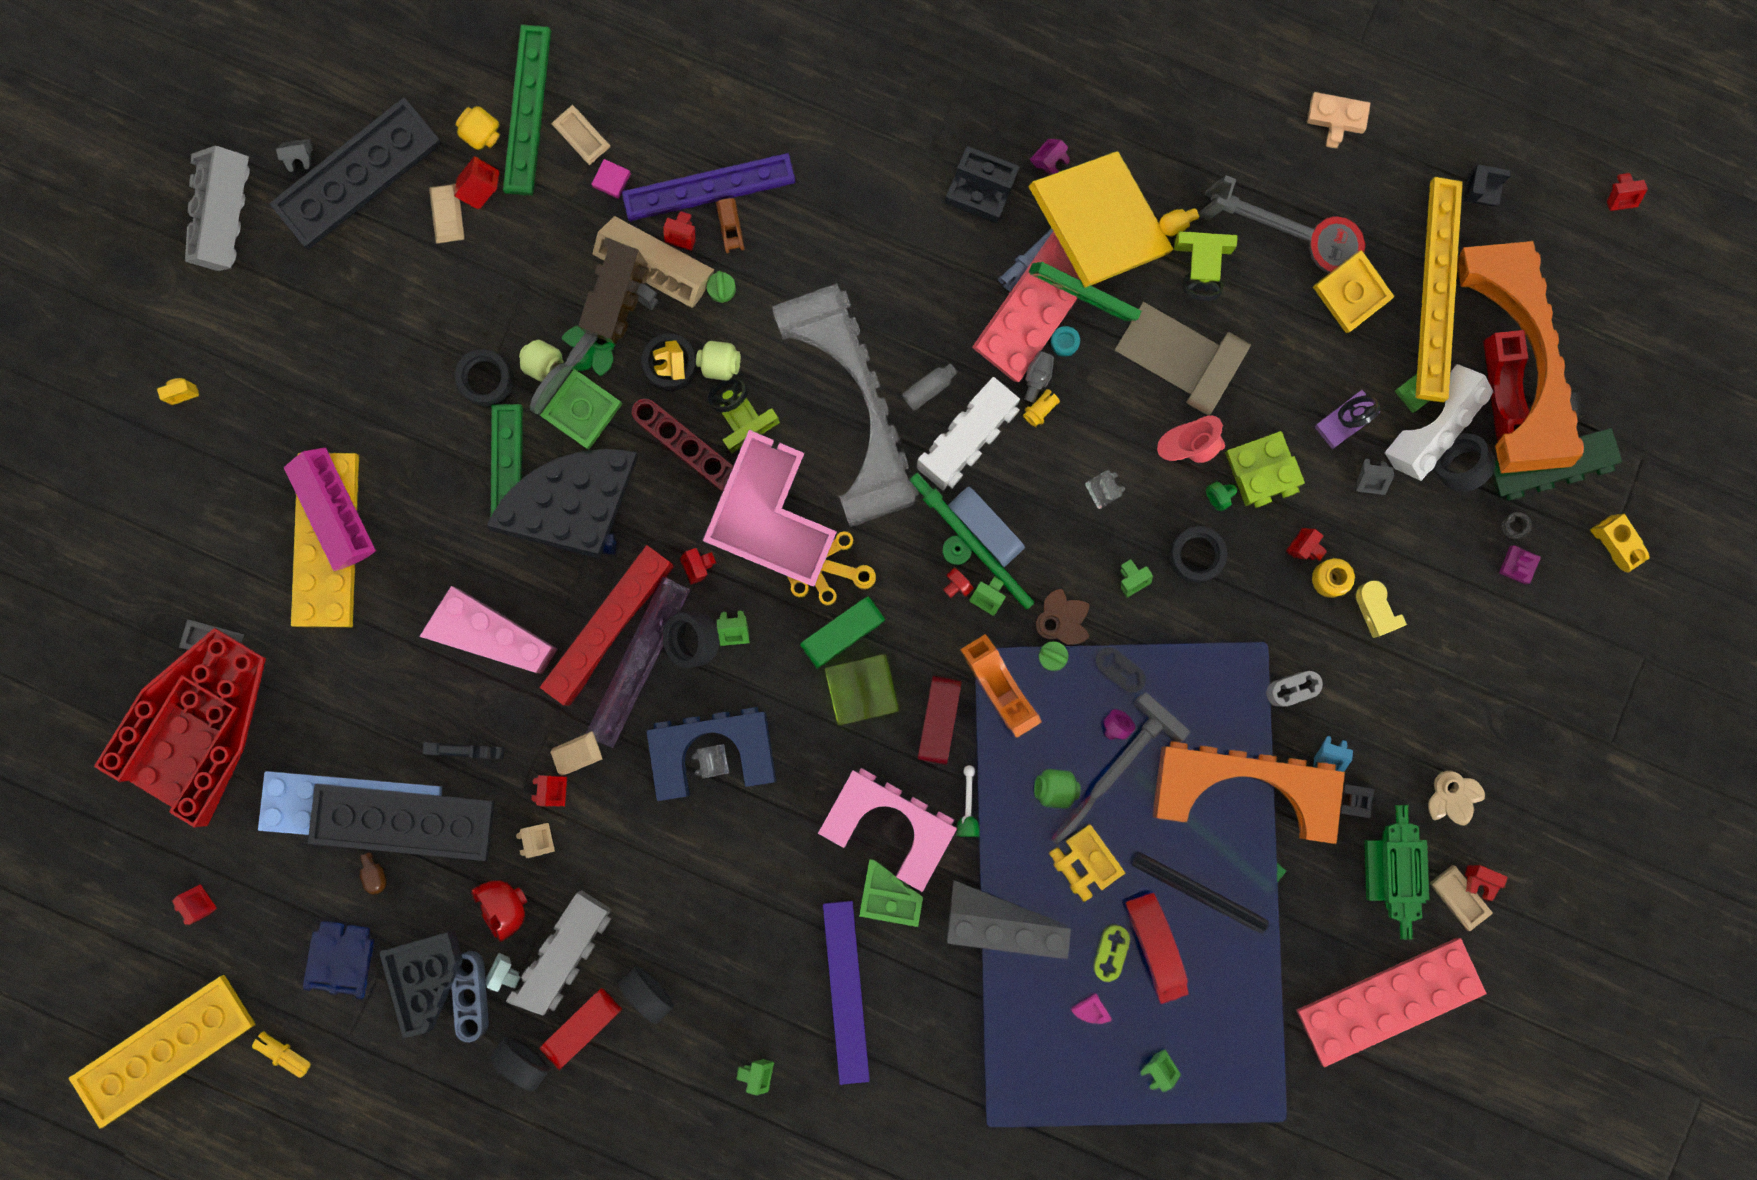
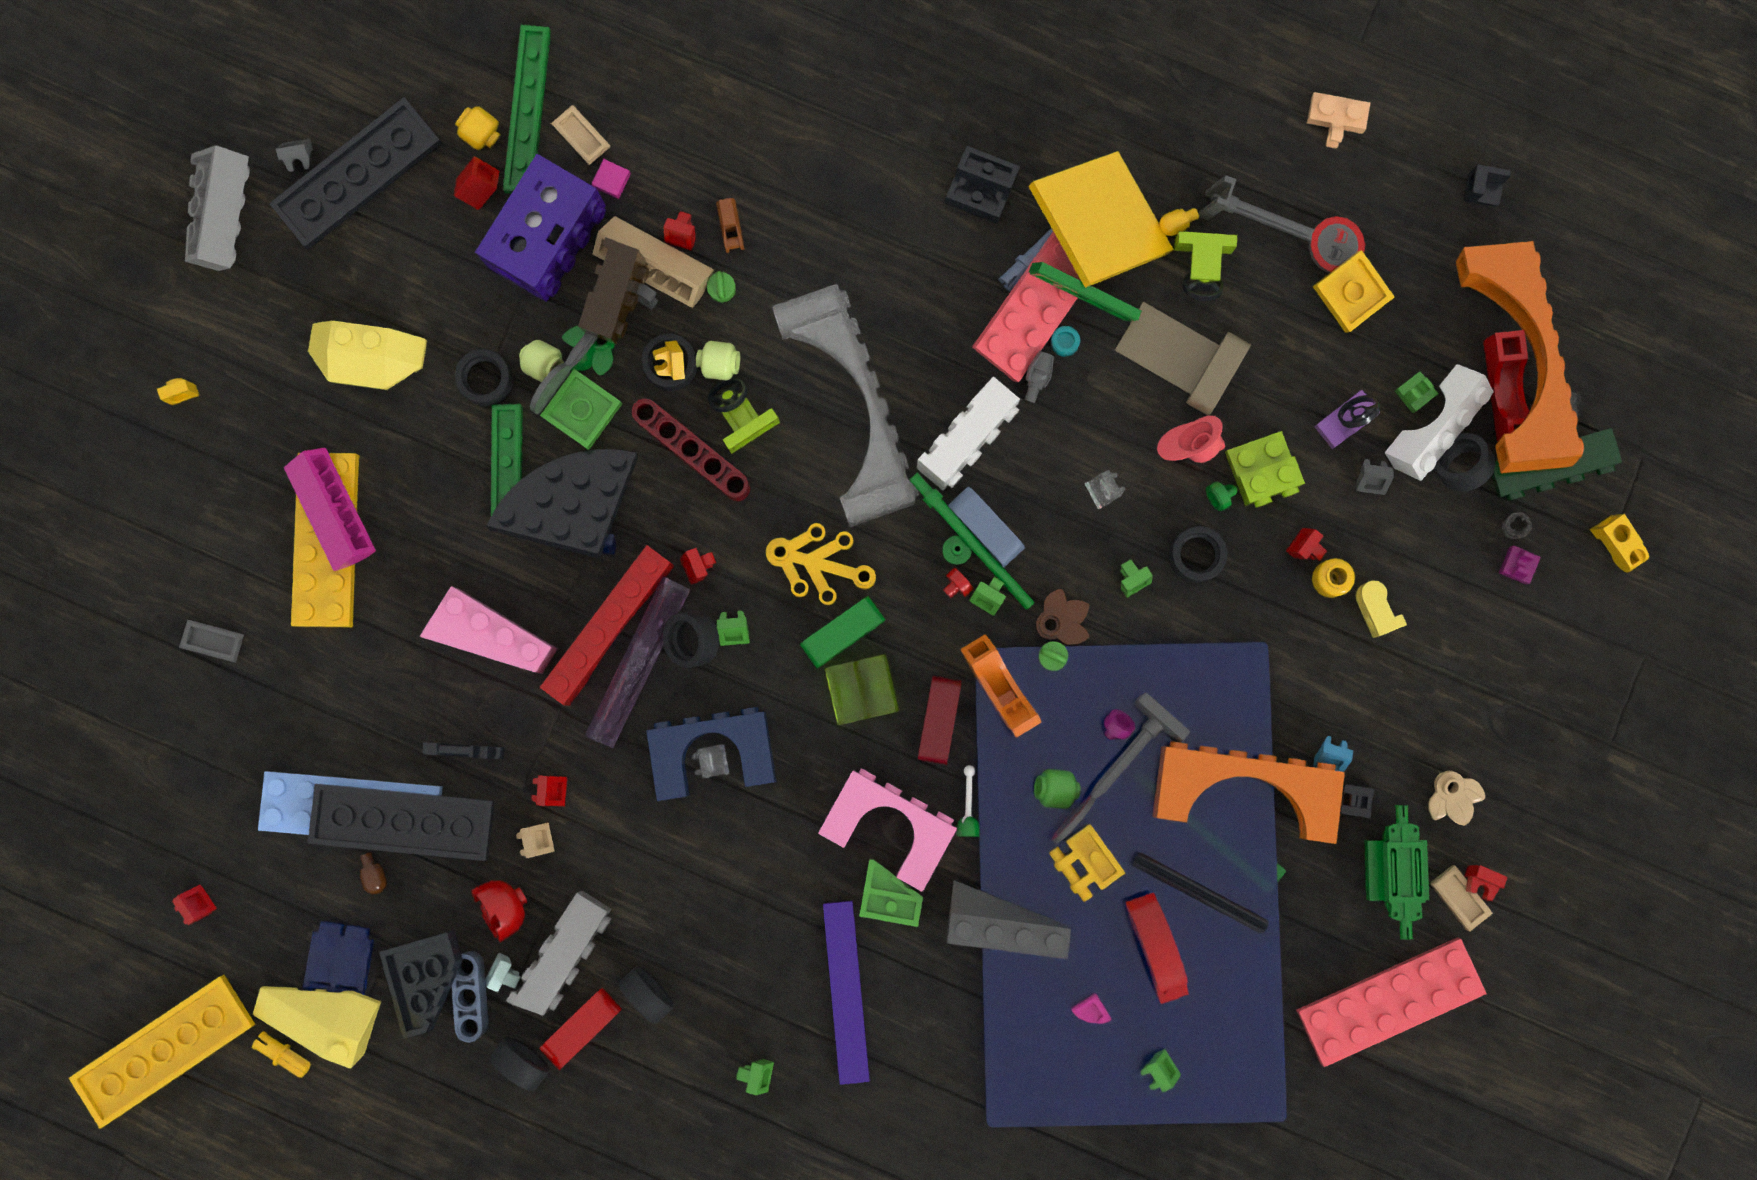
(189, 727): red wedge -> none
(322, 1021): none -> light yellow wedge
(365, 354): none -> light yellow wedge
(446, 214): tan tile -> none
(542, 228): none -> dark purple piece
(576, 754): tan tile -> none
(708, 187): dark purple tile -> none
(751, 515): bright pink piece -> none
(929, 386): clear cylinder -> none
(1037, 412): yellow pin -> none
(1049, 154): magenta tile -> none
(1115, 675): black beam -> none
(1118, 955): lime beam -> none
(1296, 695): light grey beam -> none
(1439, 290): yellow plate -> none
(1626, 193): red tile -> none

